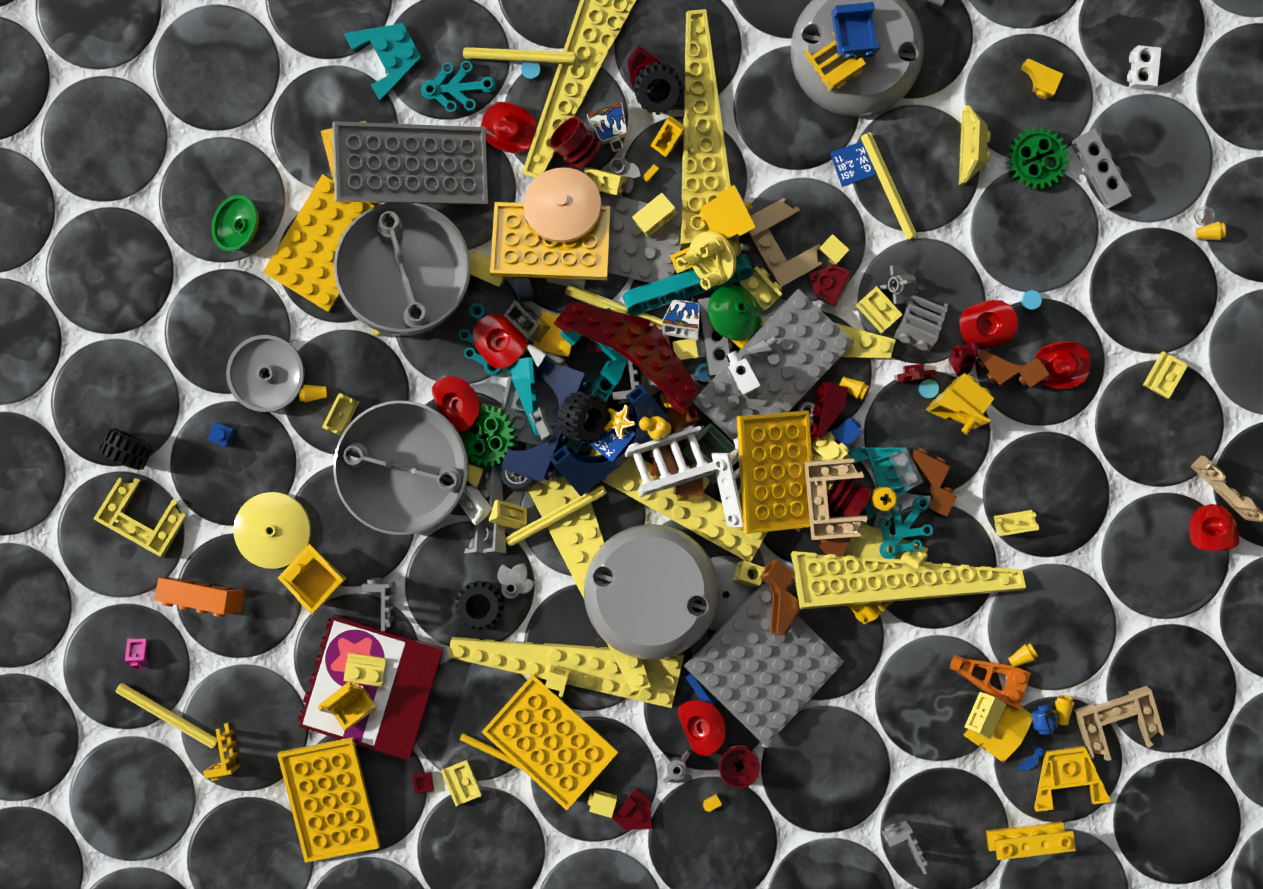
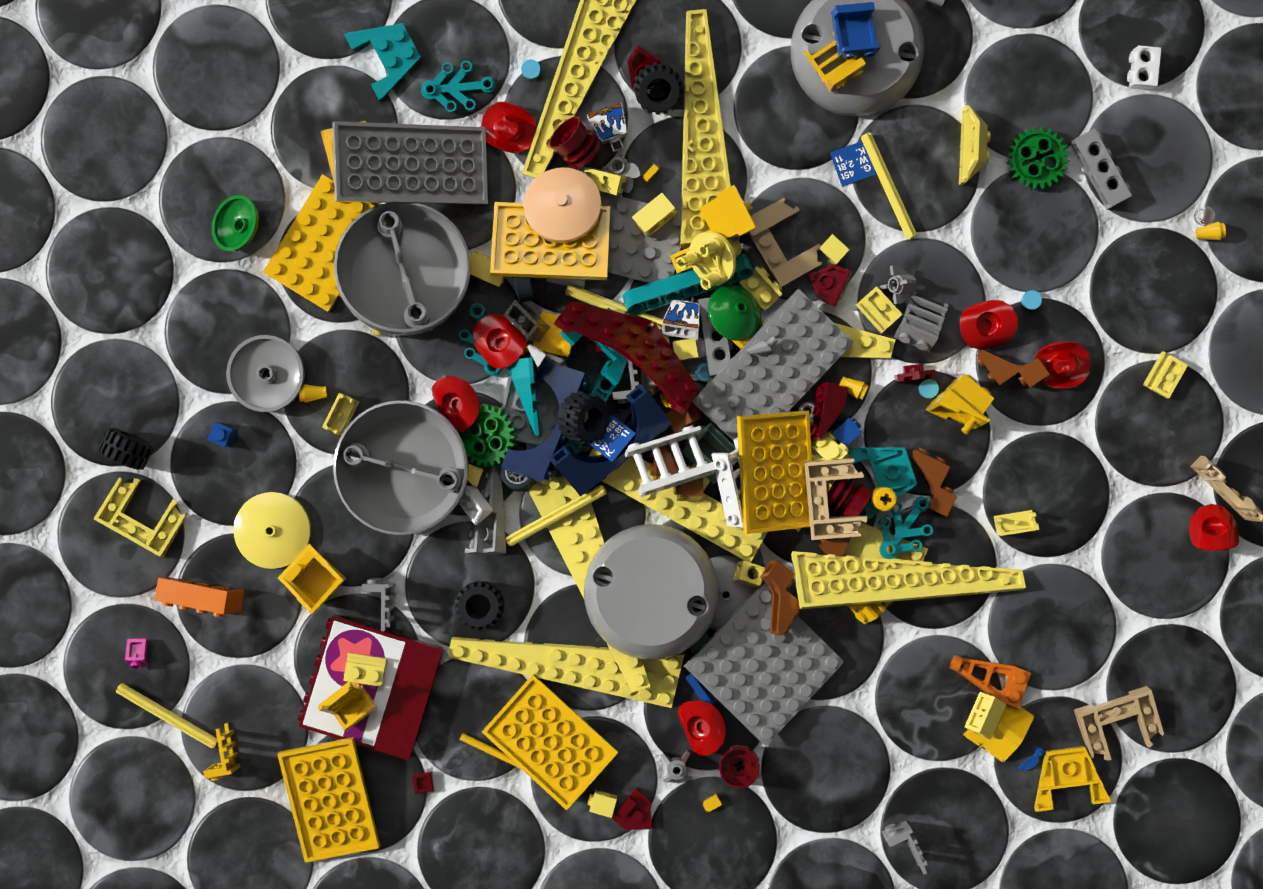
(461, 782): light yellow plate -> none
(508, 515): light yellow slope -> none
(514, 577): light grey plate -> none
(519, 55): light yellow axle -> none
(542, 426): light grey bar -> none
(557, 679): light yellow panel -> none
(620, 421): yellow animal -> none
(656, 427): yellow animal -> none
(668, 136): yellow arch -> none
(743, 383): white torso -> none
(905, 469): clear piece -> none
(914, 559): light yellow tile -> none
(963, 358): dark red piece -> none
(1023, 655): yellow cone -> none
(1030, 840): yellow fence -> none
(1044, 78): yellow arch -> none
(1045, 719): blue head -> none
(1064, 706): yellow cone -> none

